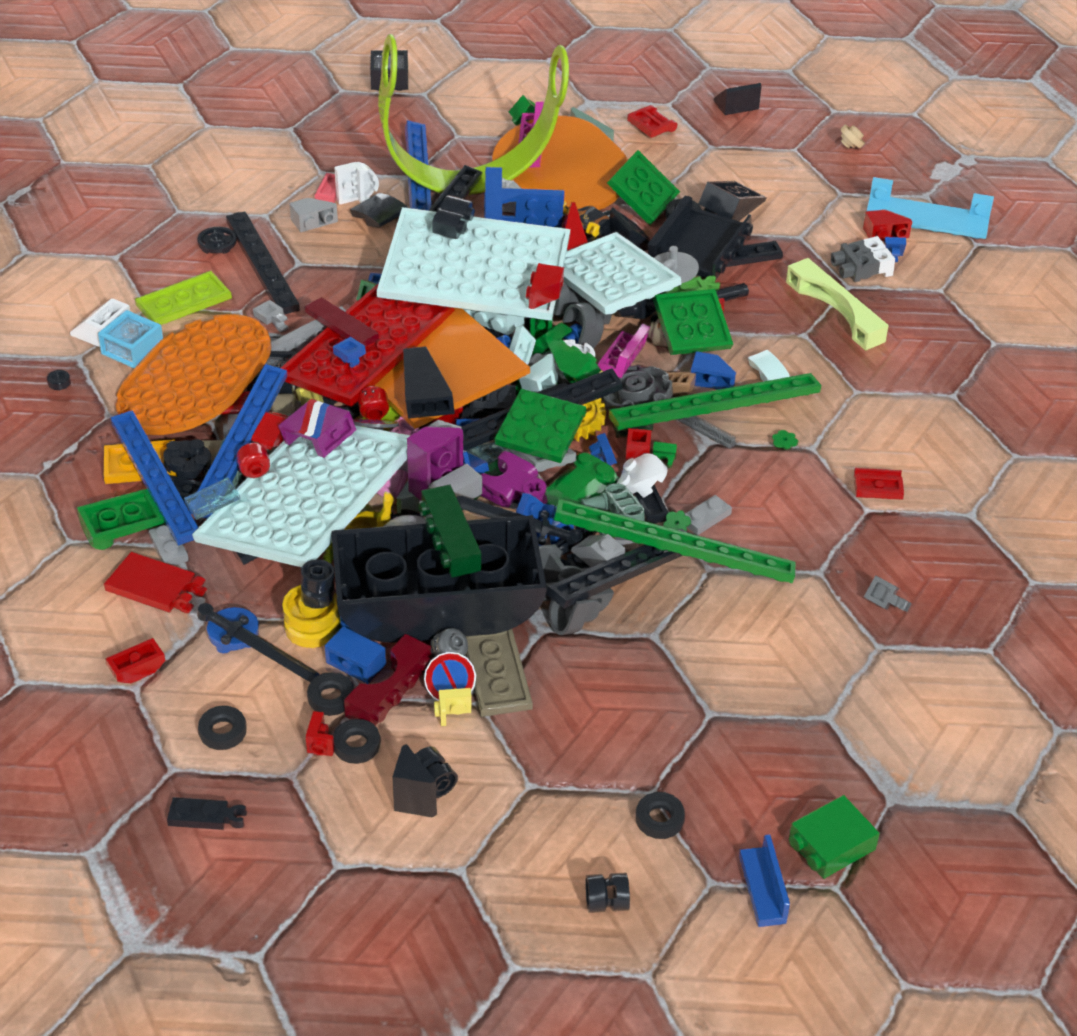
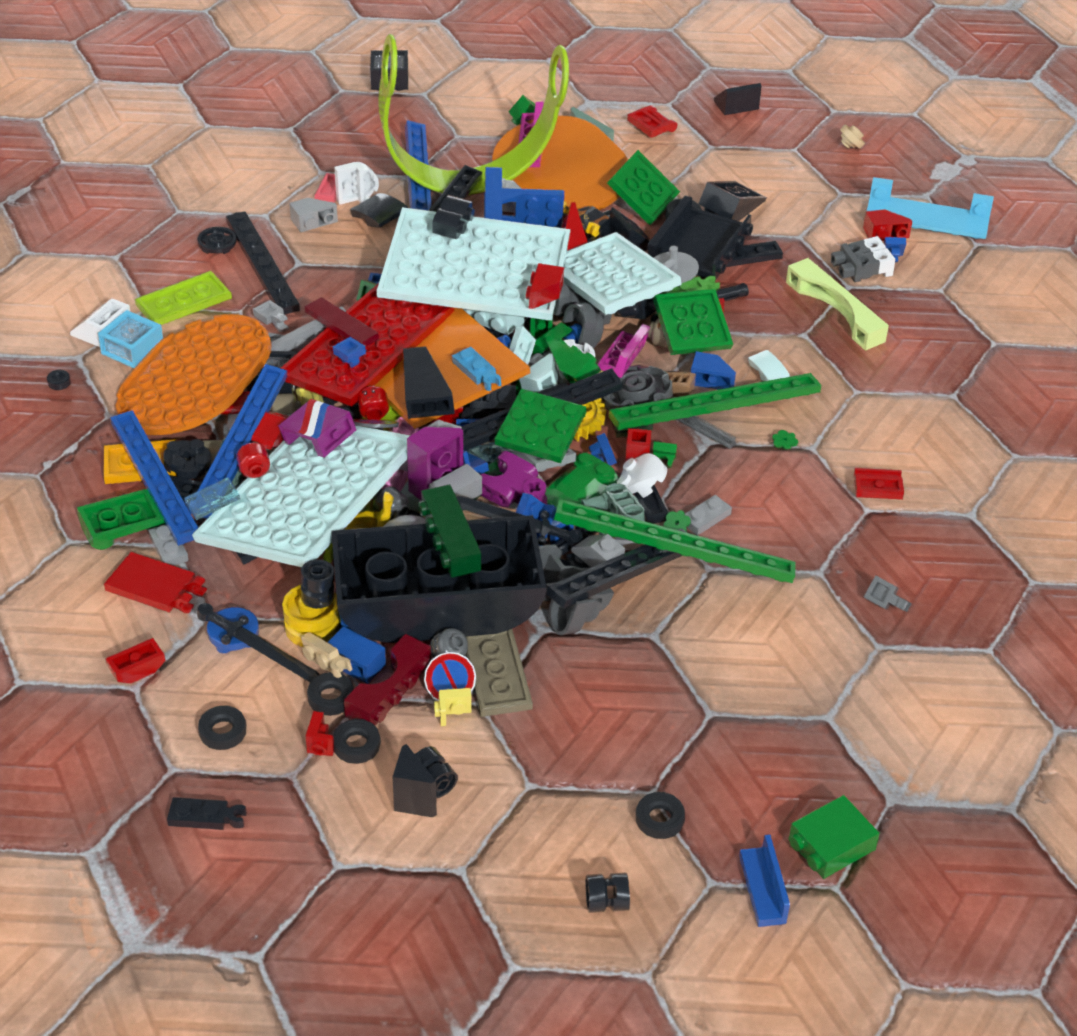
(324, 655): none -> tan plate
(399, 506): none -> dark grey head
(476, 368): none -> dark azure plate

